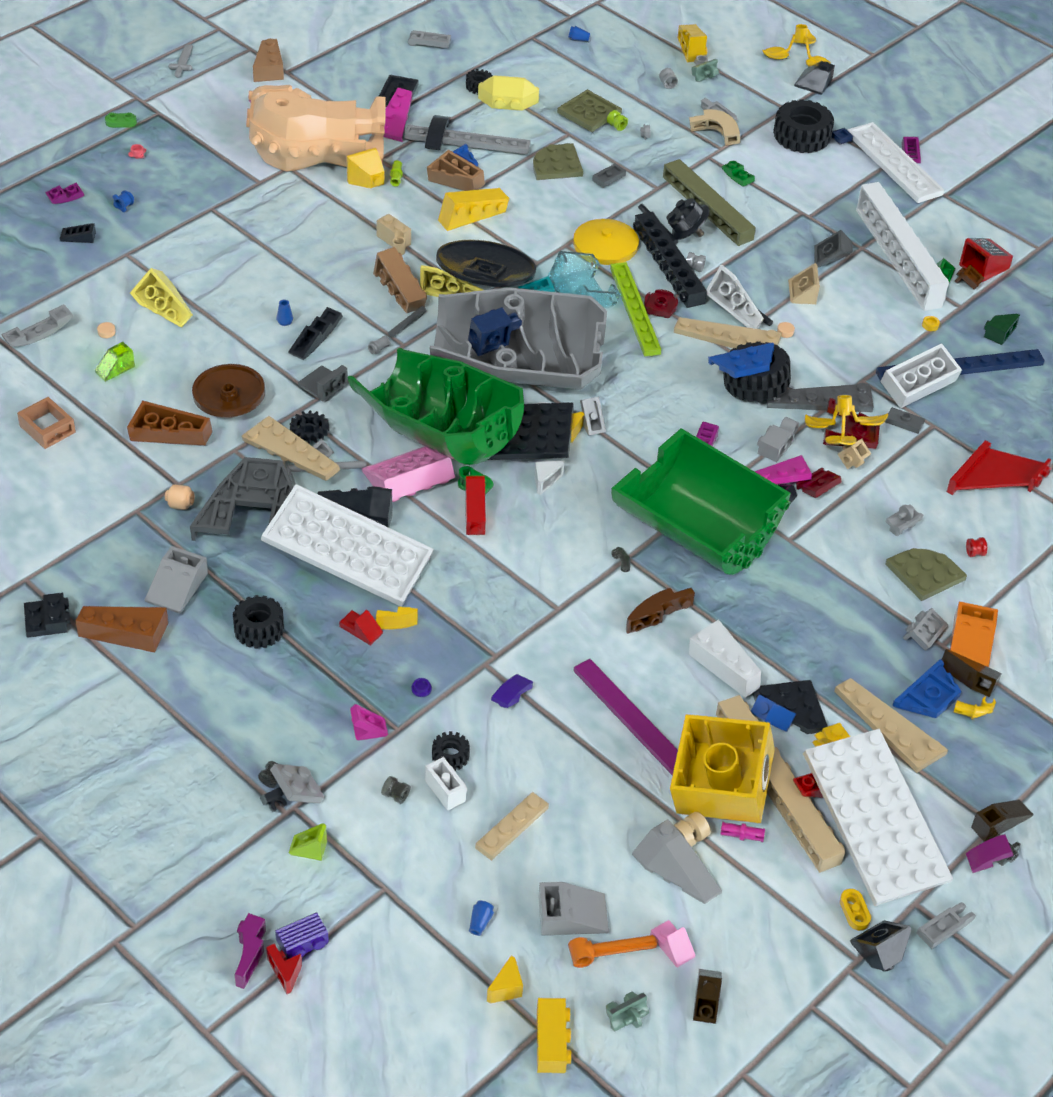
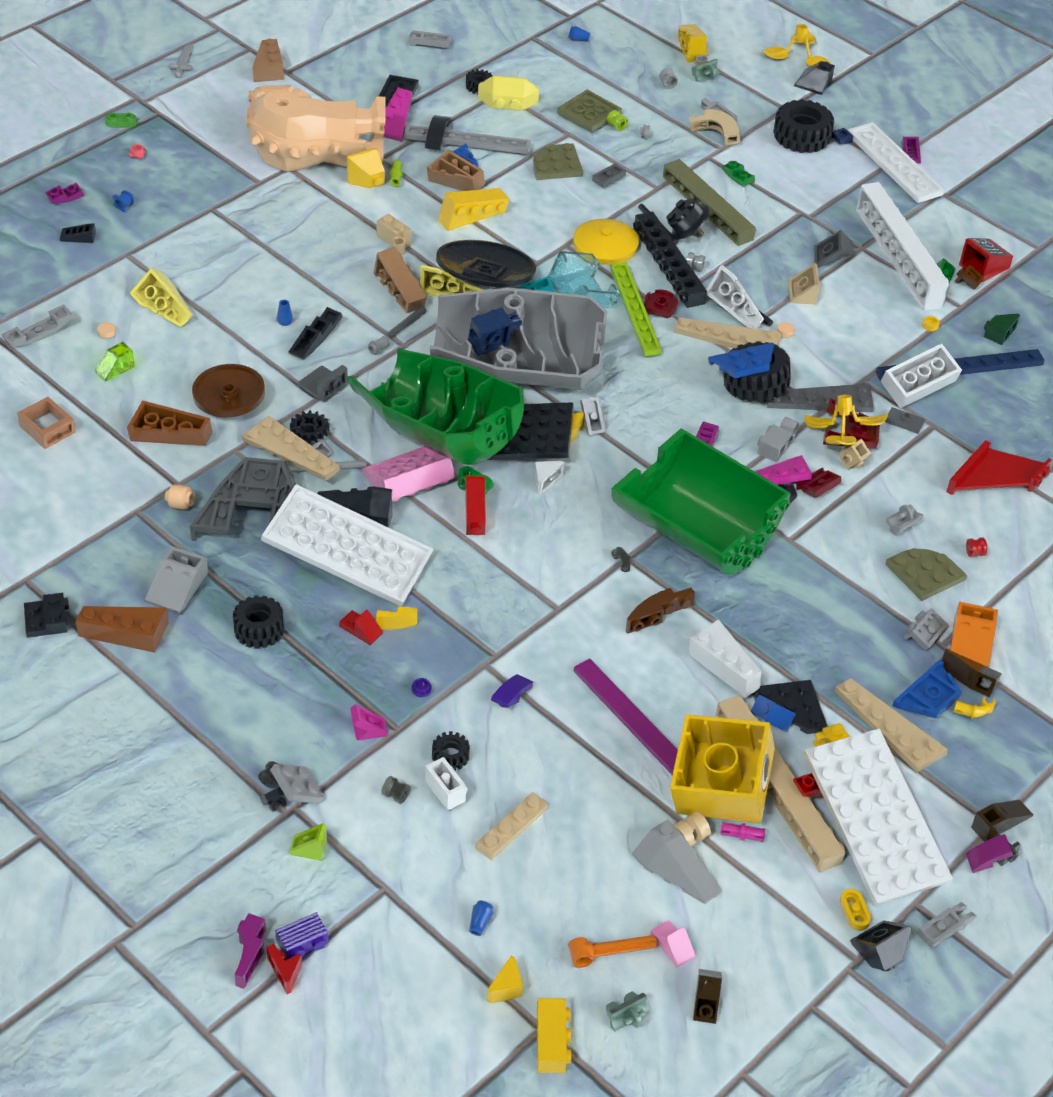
(571, 910): light grey slope -> none

